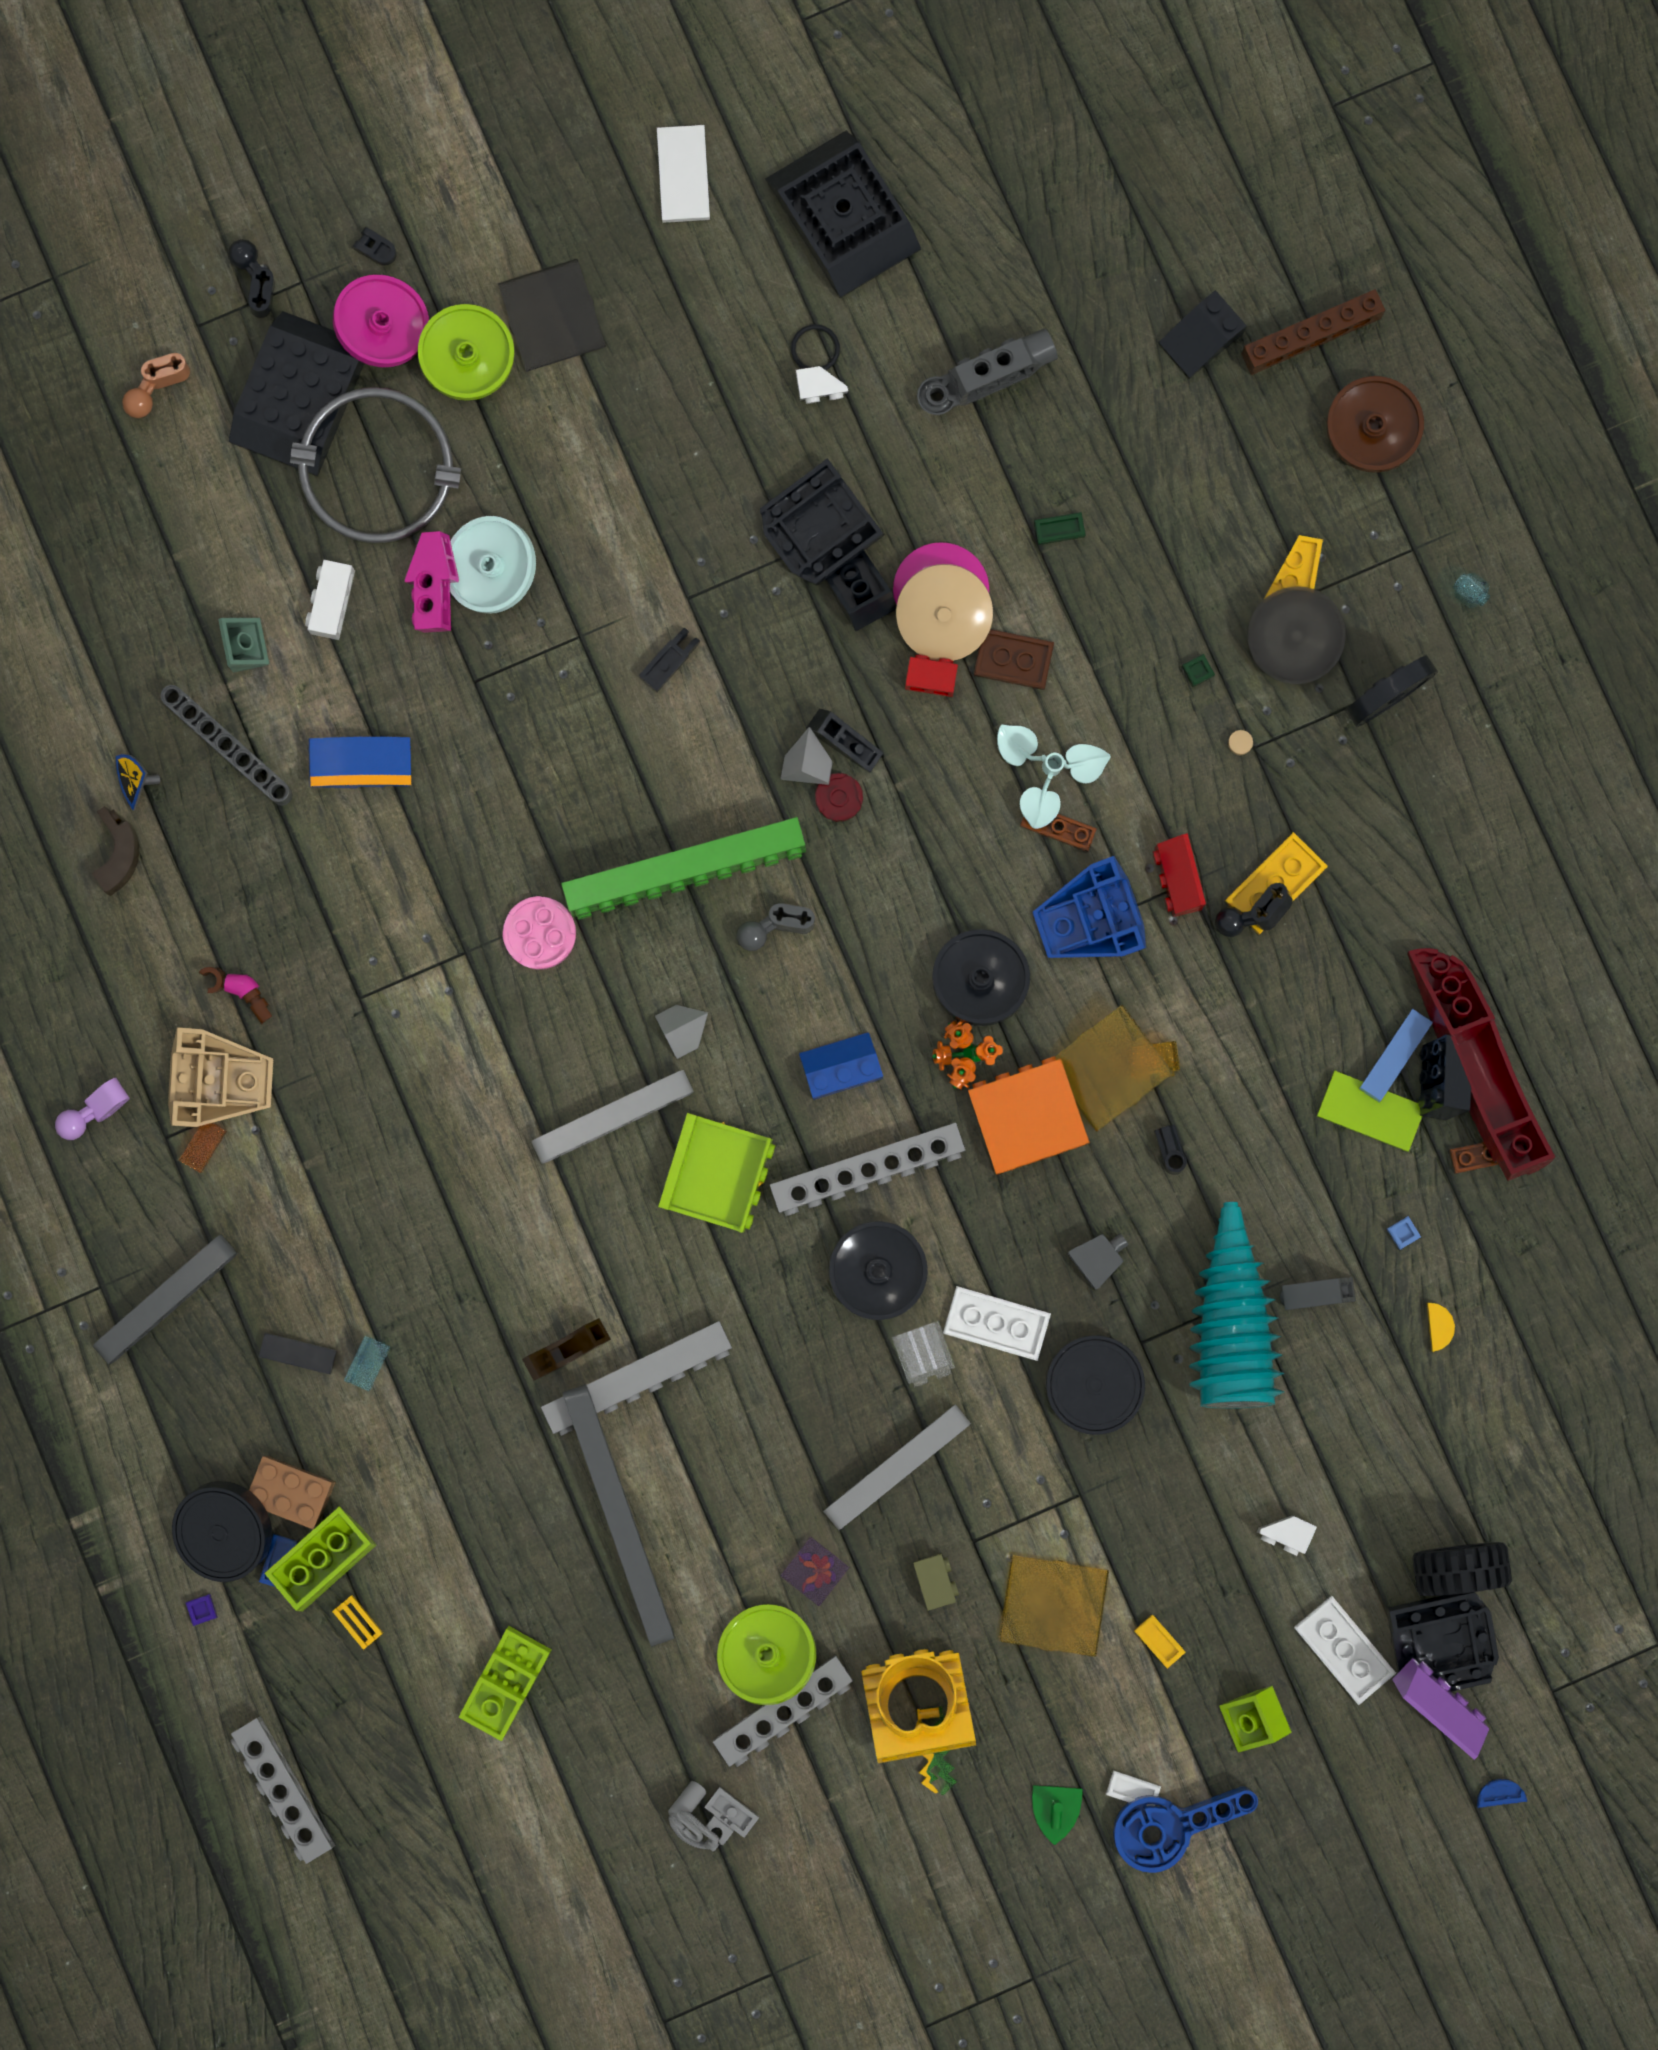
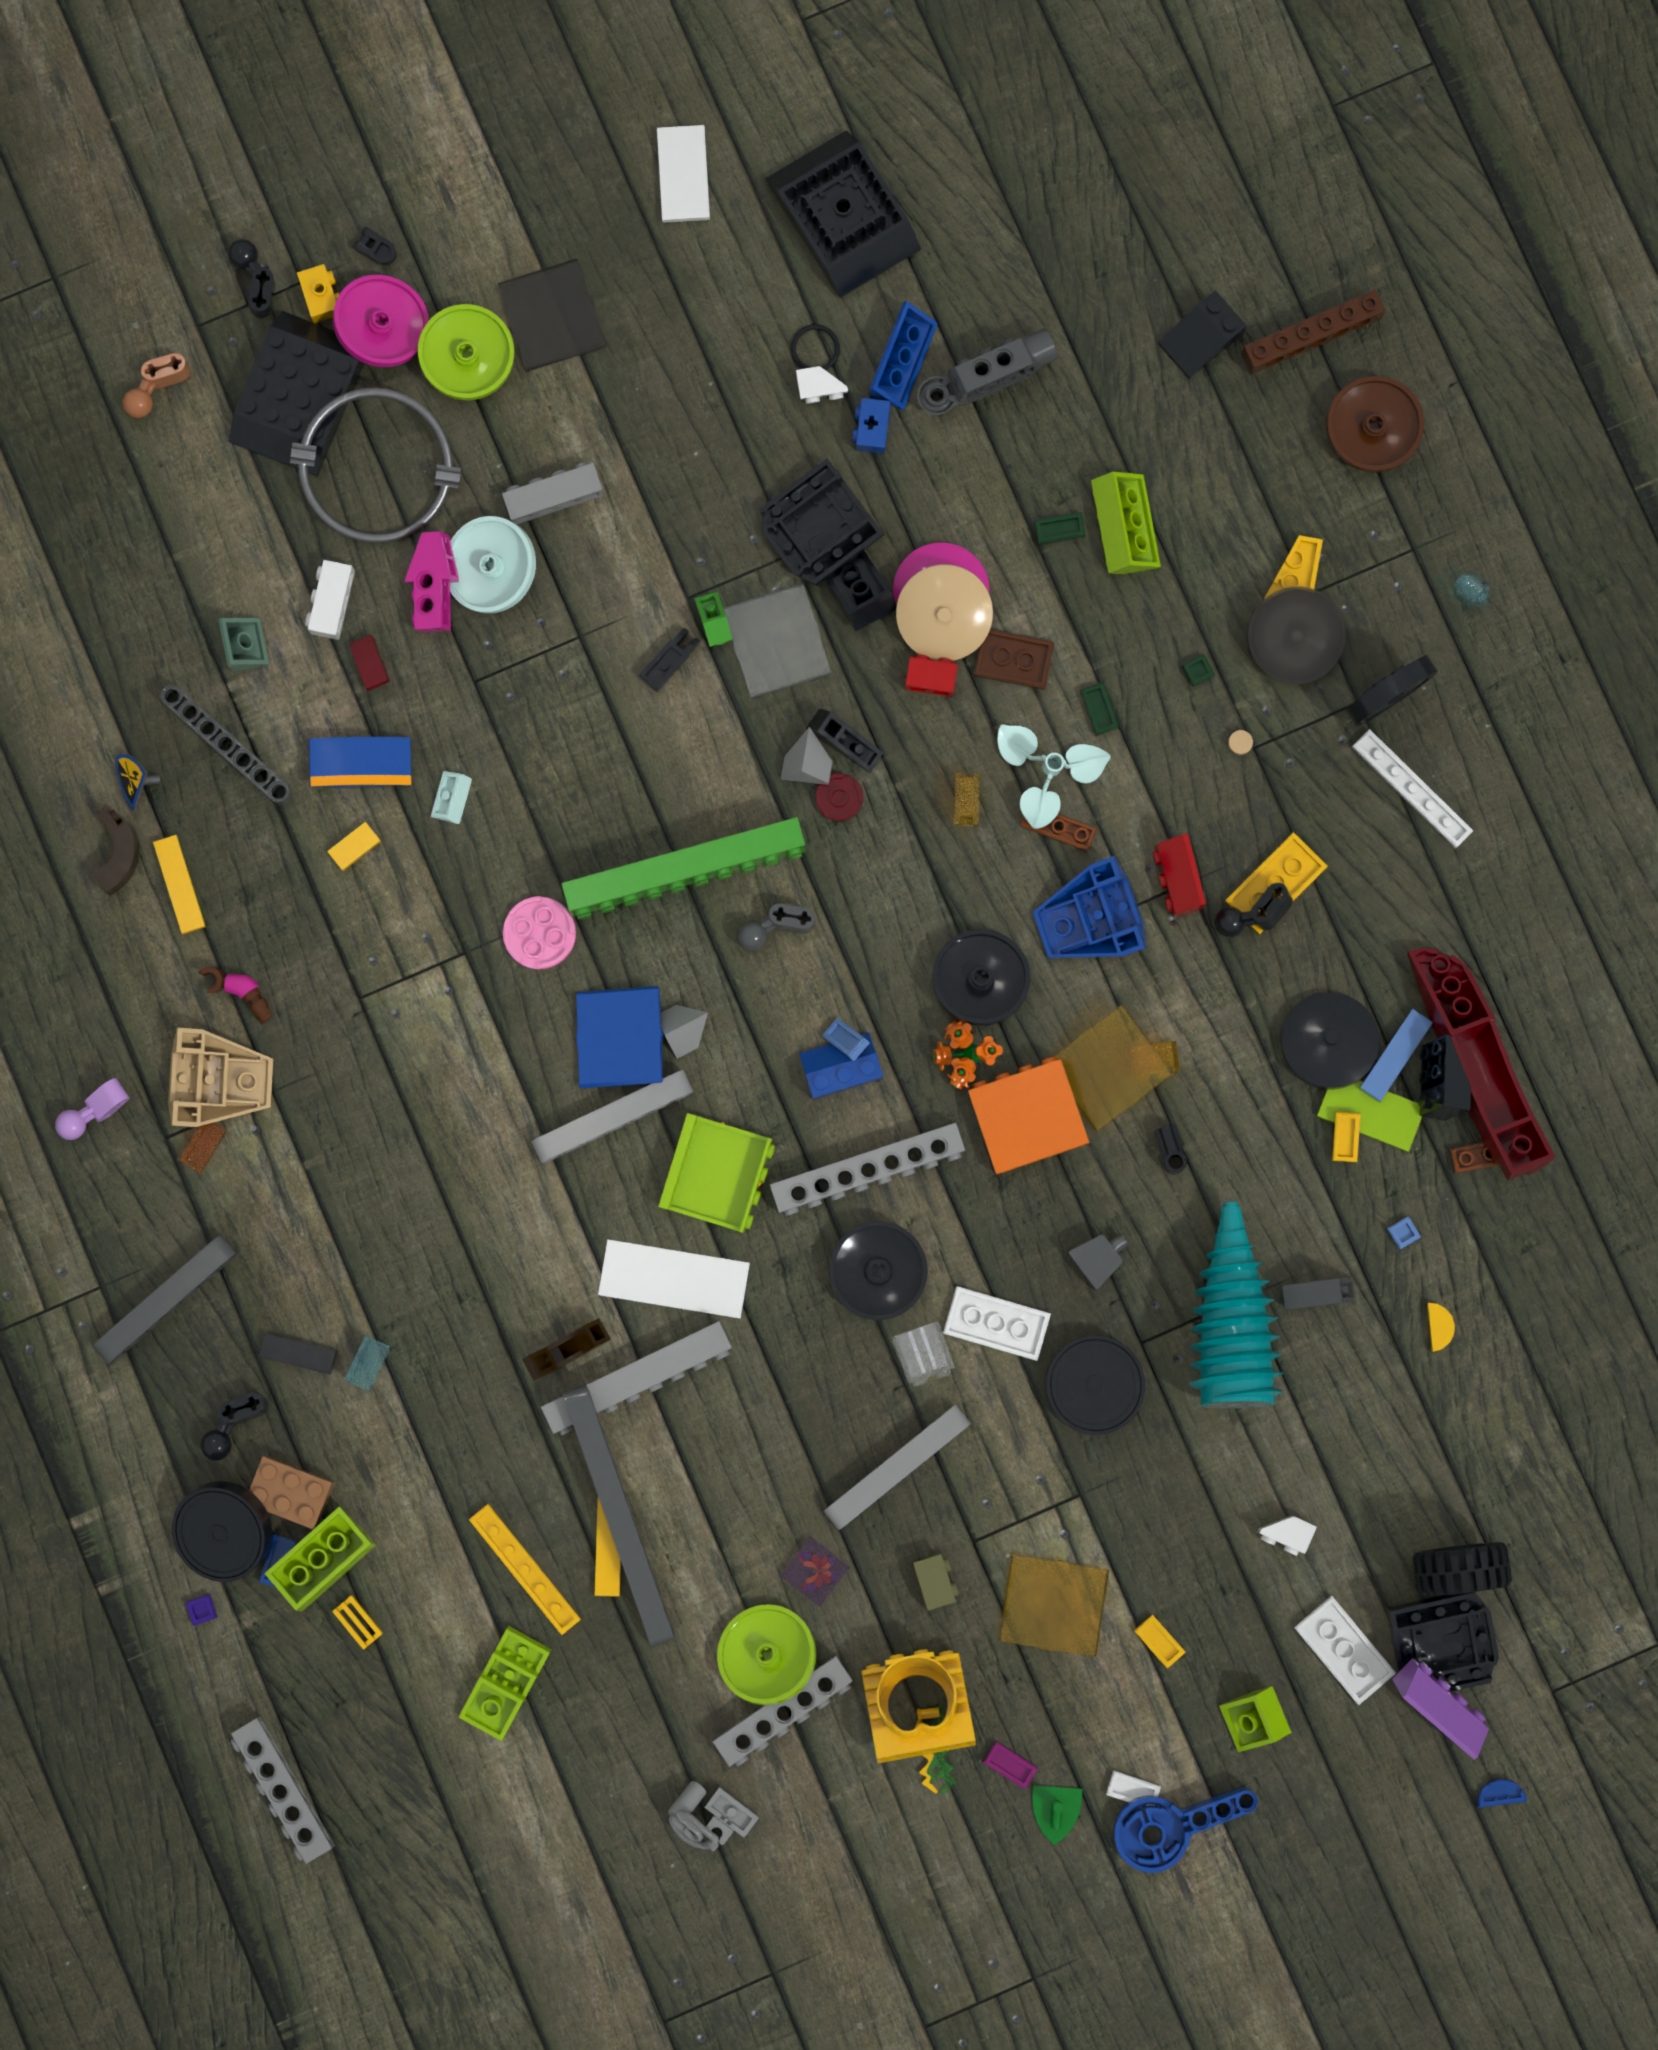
(179, 884): none -> yellow tile
(217, 1443): none -> black beam
(318, 292): none -> yellow brick
(354, 846): none -> yellow tile
(369, 662): none -> dark red slope
(451, 797): none -> light aqua slope
(525, 1569): none -> yellow tile
(553, 493): none -> light grey brick
(607, 1559): none -> yellow tile
(619, 1037): none -> blue piece
(674, 1278): none -> white sticker
(713, 619): none -> bright green slope
(777, 640): none -> clear piece
(845, 1039): none -> medium blue tile
(871, 411): none -> blue brick
(903, 356): none -> blue slope
(966, 799): none -> clear yellow brick
(1010, 1765): none -> magenta tile
(1099, 709): none -> dark green tile
(1125, 523): none -> lime slope
(1330, 1041): none -> black dish
(1346, 1136): none -> yellow tile
(1412, 789): none -> white tile

